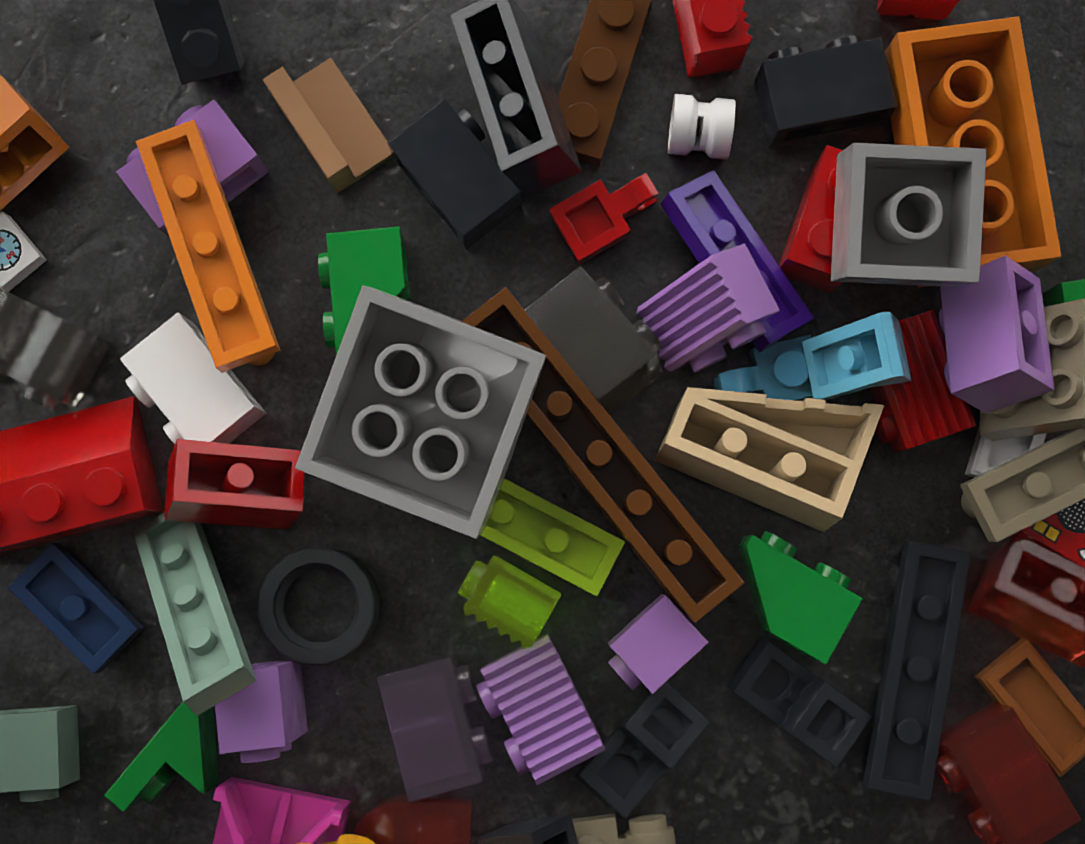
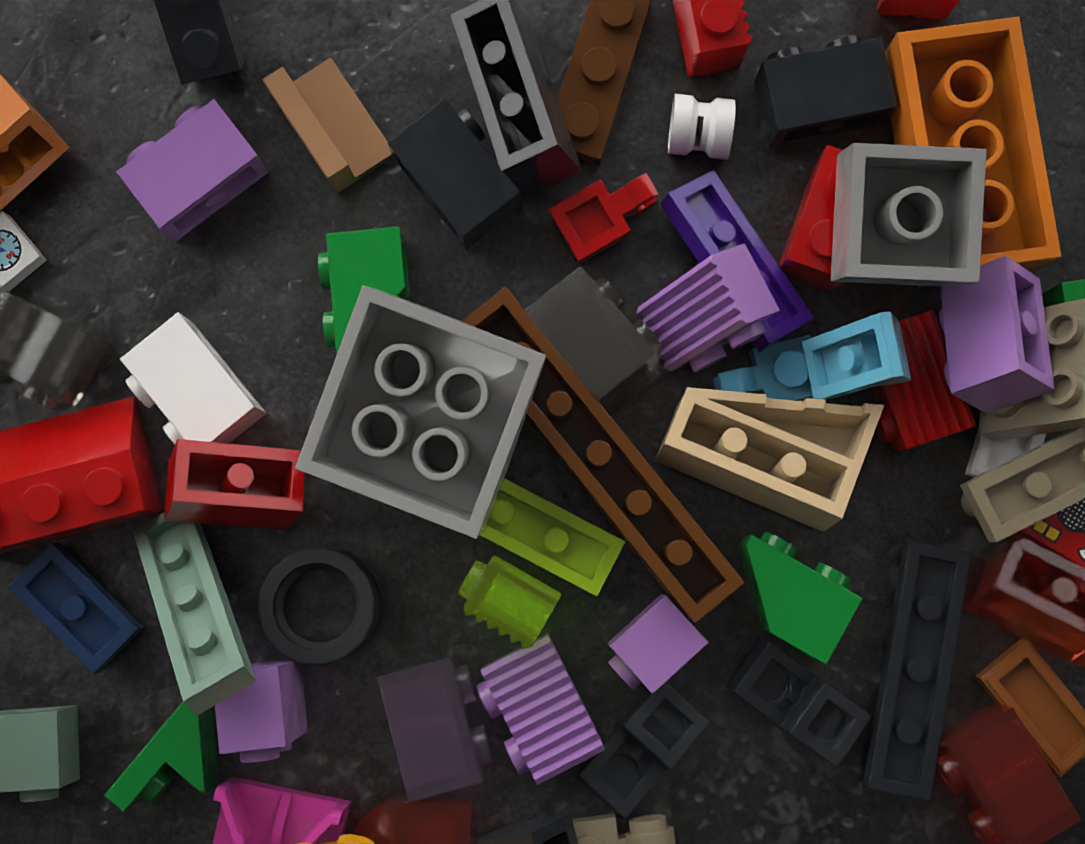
(208, 247): orange piece -> none

